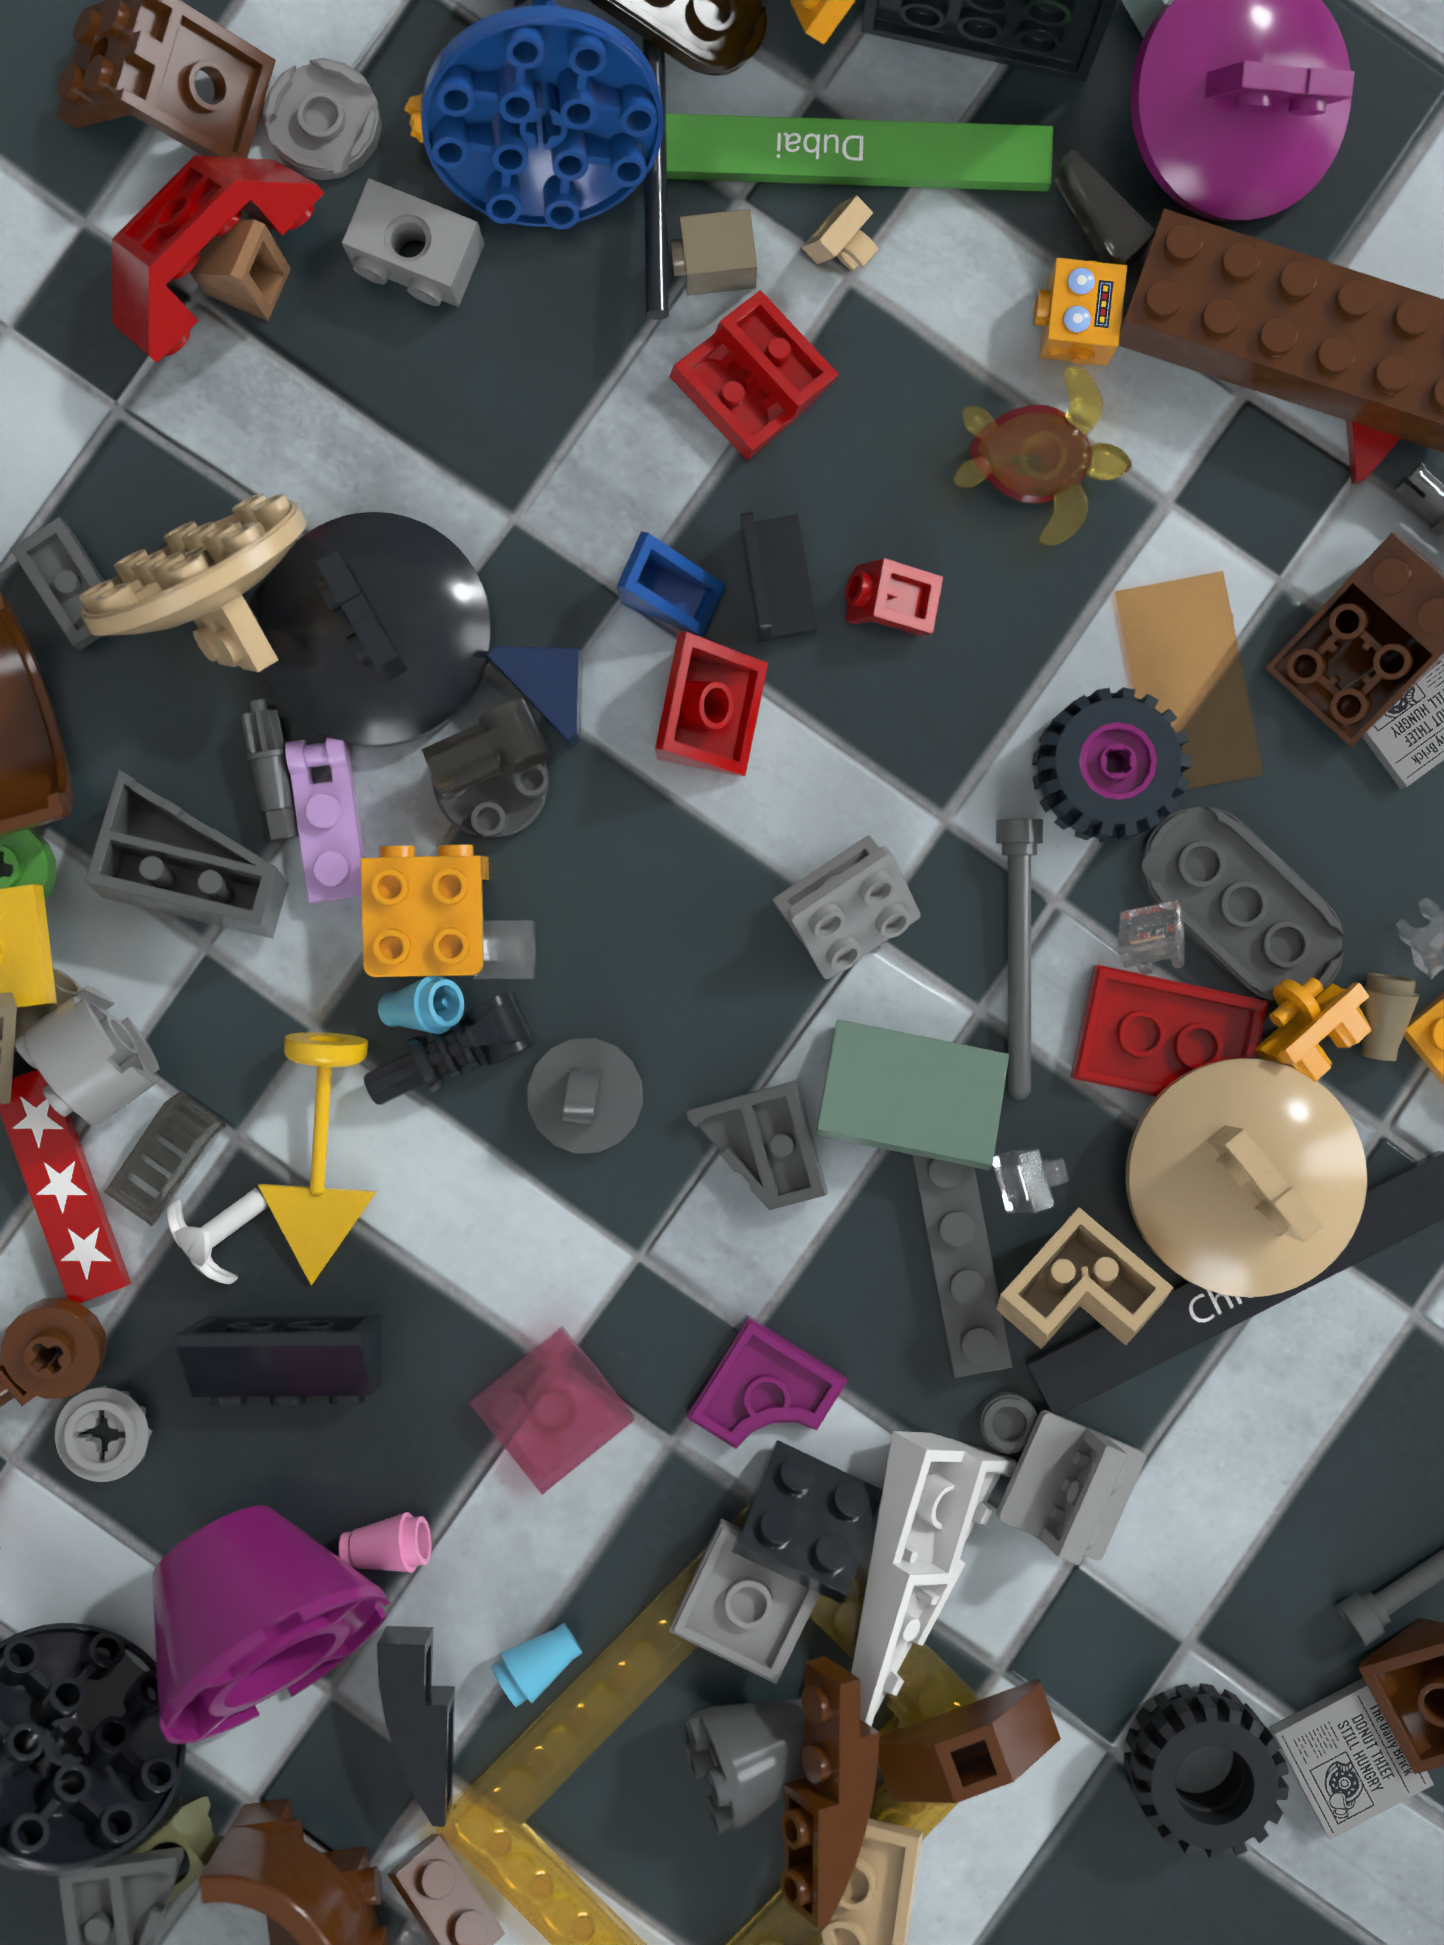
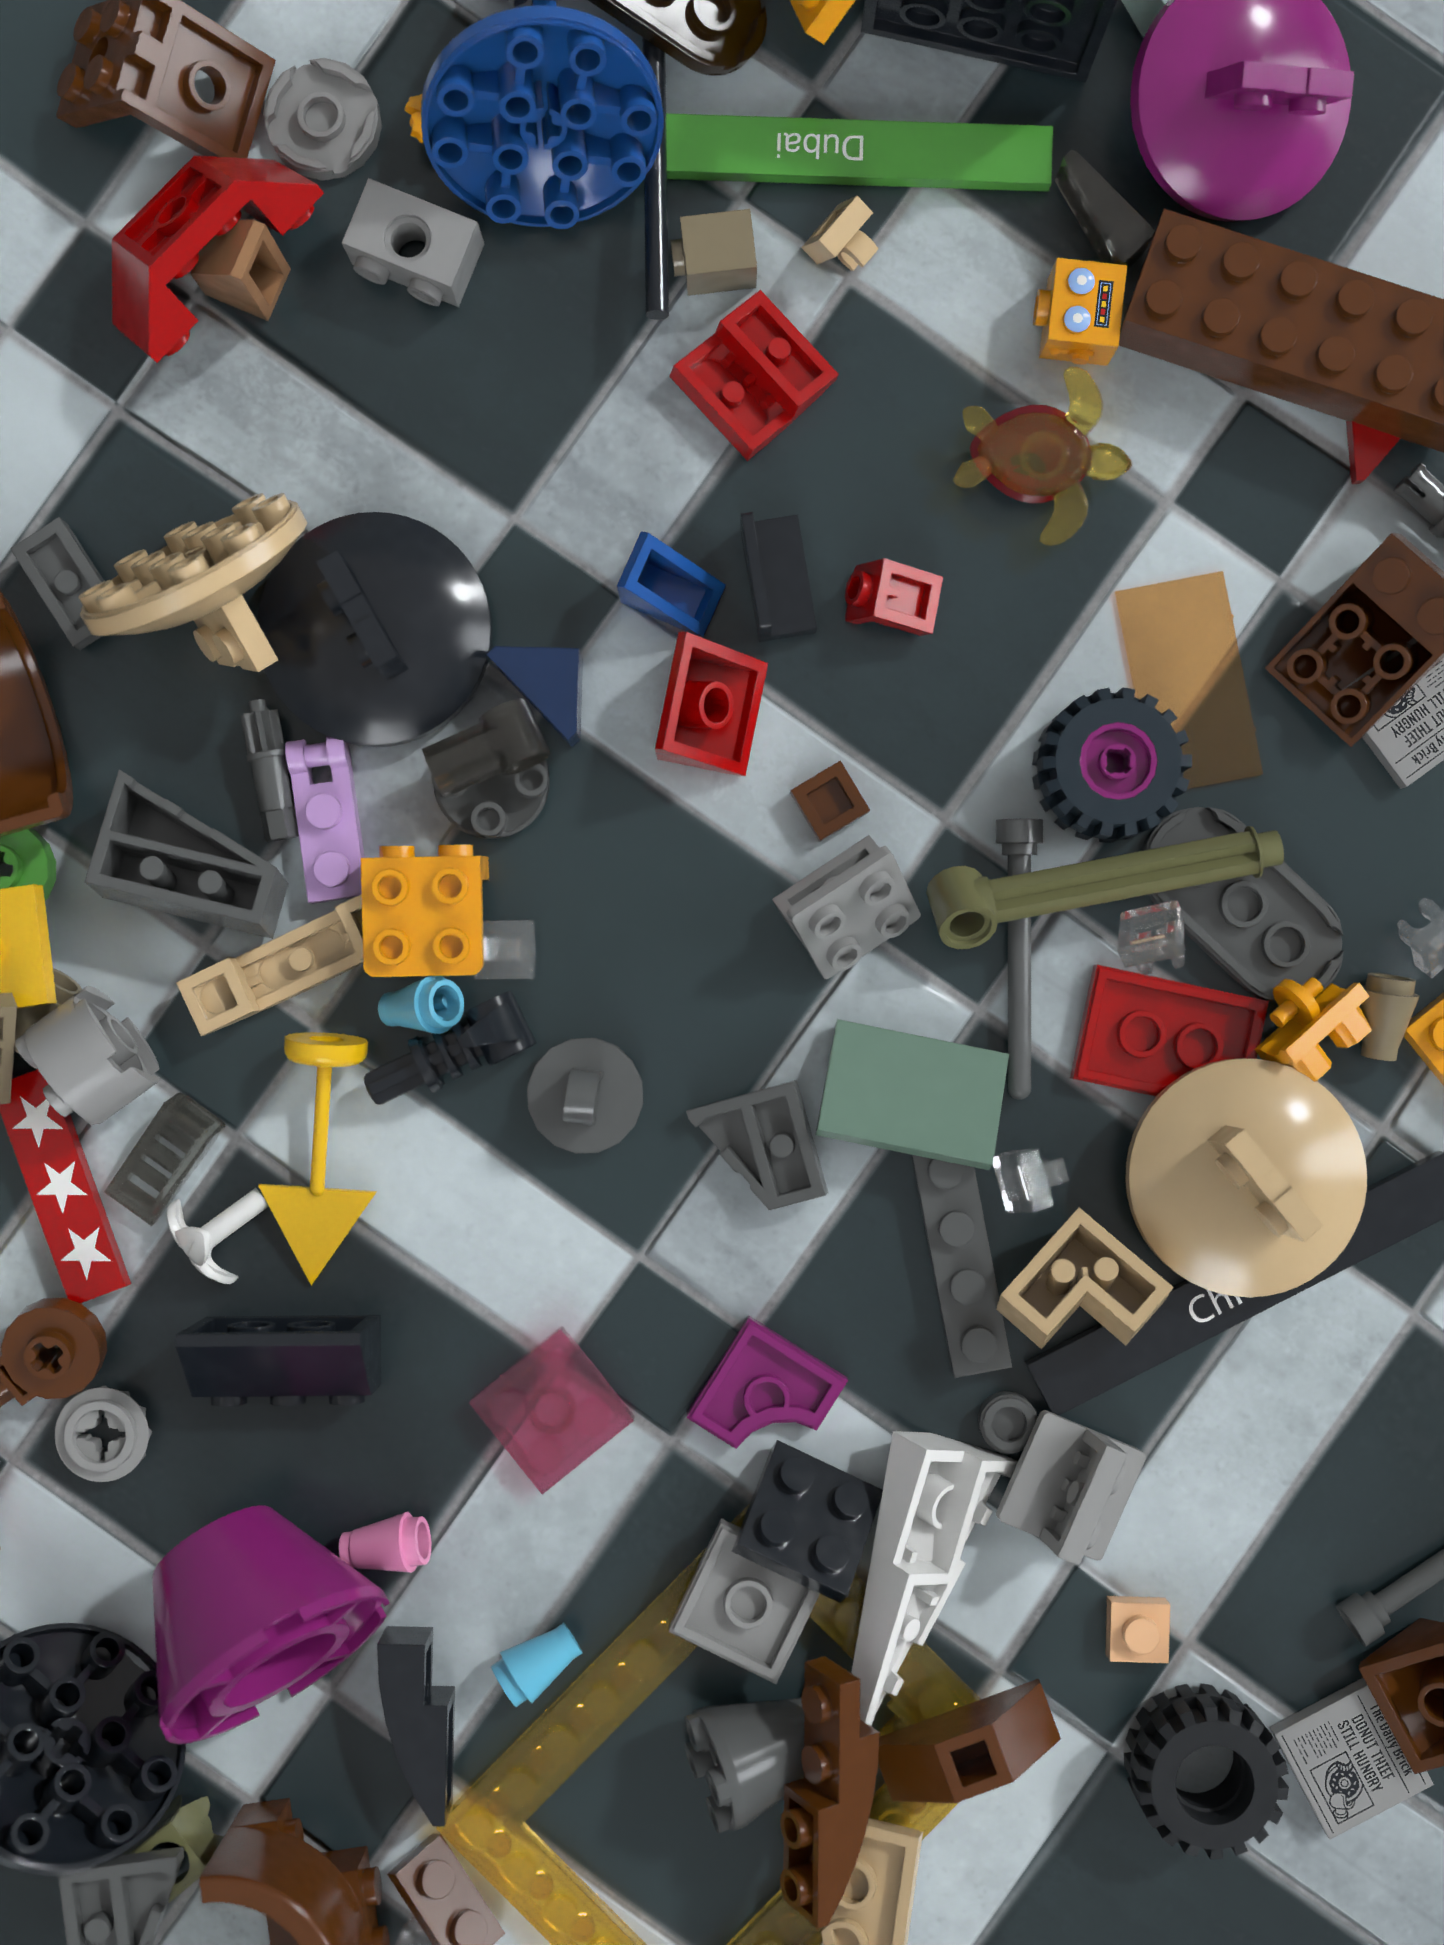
(276, 969): none -> tan slope
(829, 801): none -> reddish brown tile
(972, 905): none -> olive piece
(1137, 1629): none -> light nougat plate

